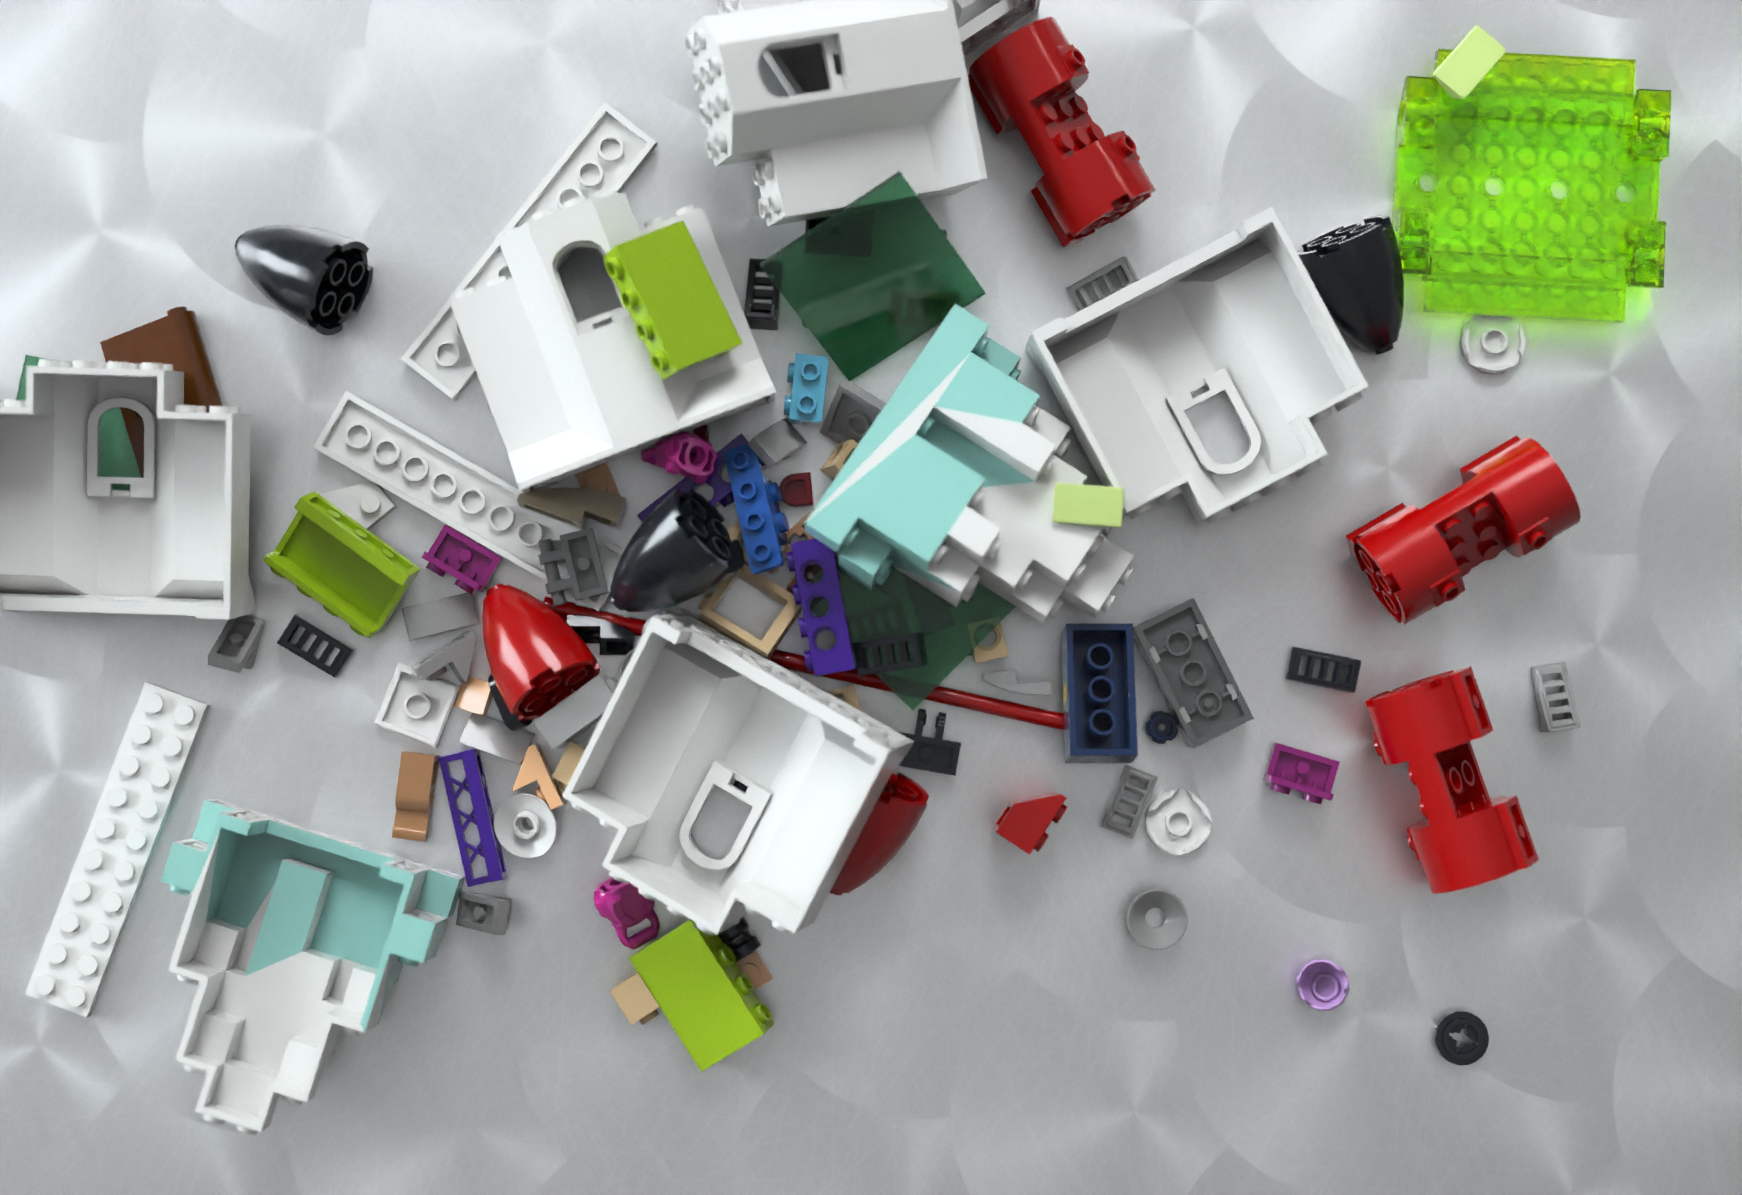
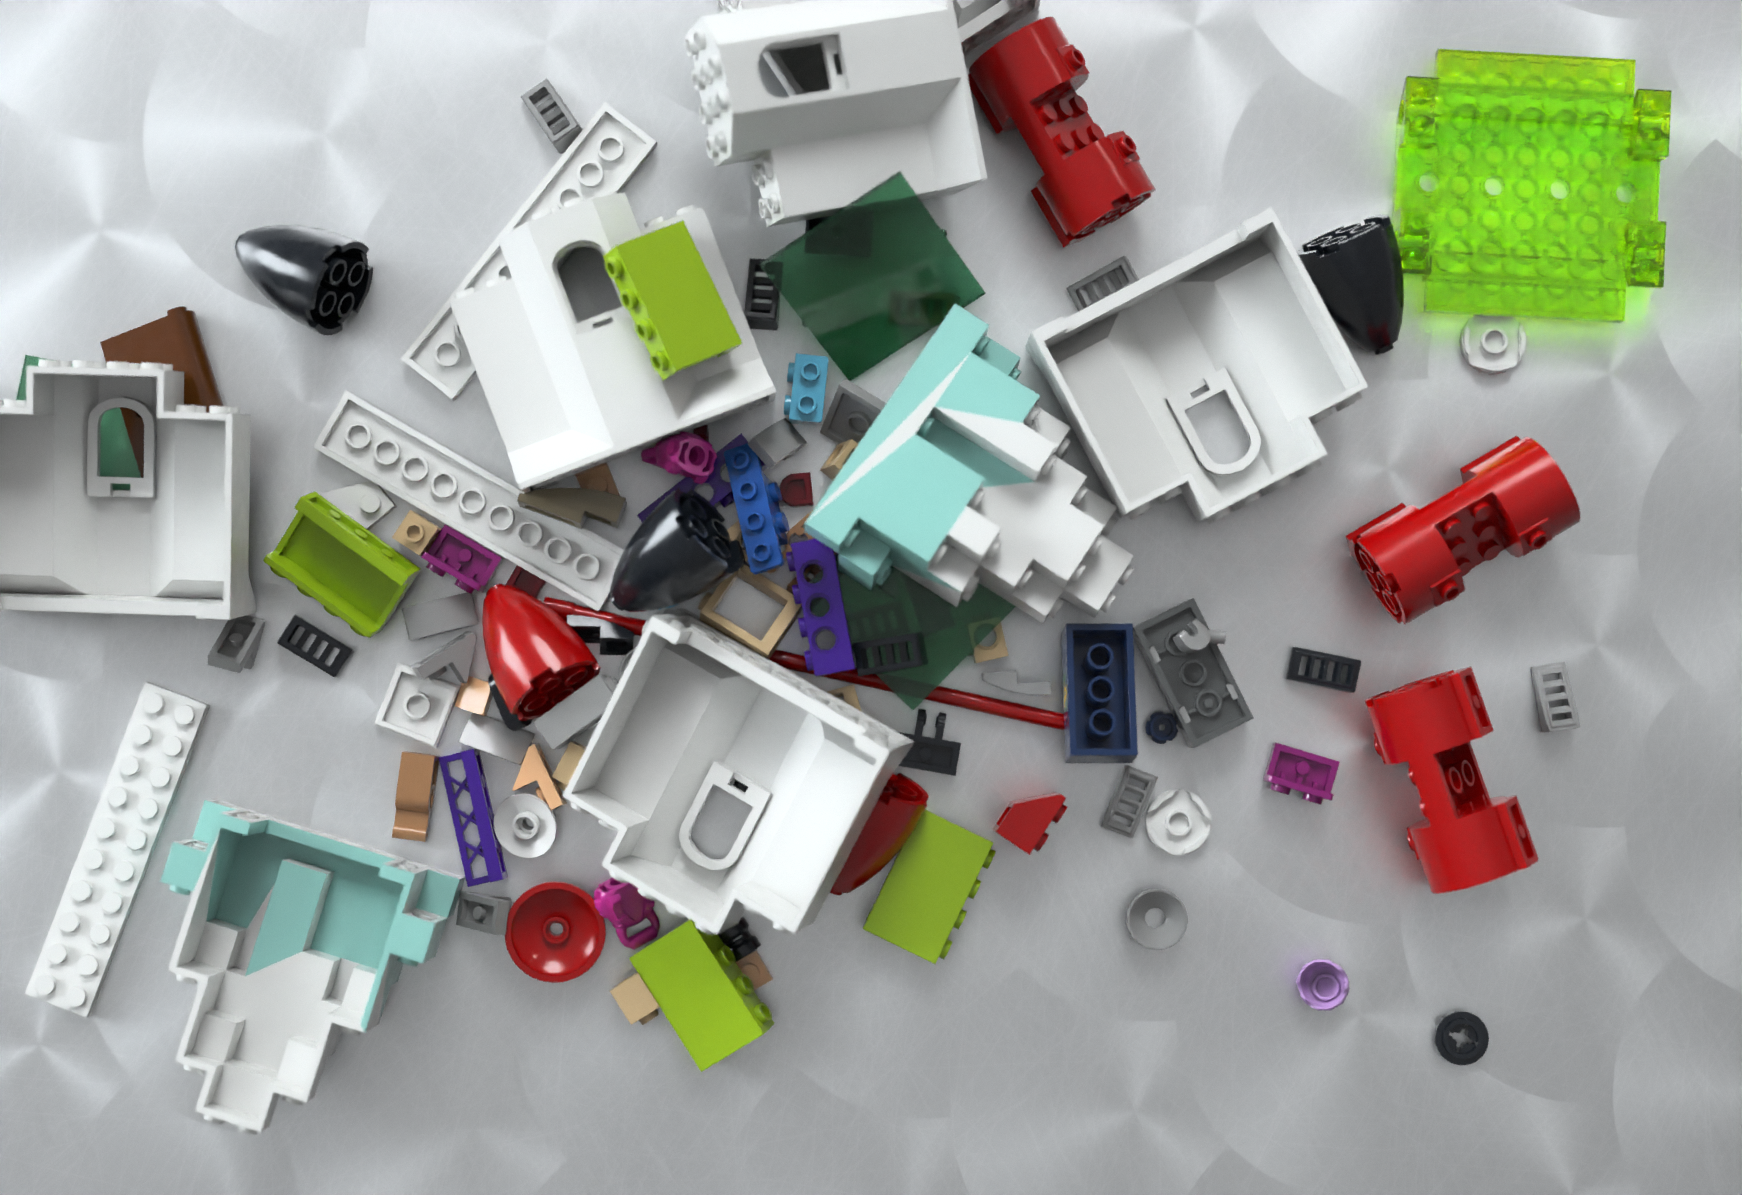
(417, 533): none -> tan brick
(526, 581): none -> dark red tile
(551, 955): none -> red dish
(563, 133): none -> light grey slope
(583, 566): dark grey plate -> none
(929, 887): none -> lime panel
(1088, 505): yellowish green slope -> none
(1200, 637): none -> light grey piece
(1468, 63): yellowish green slope -> none

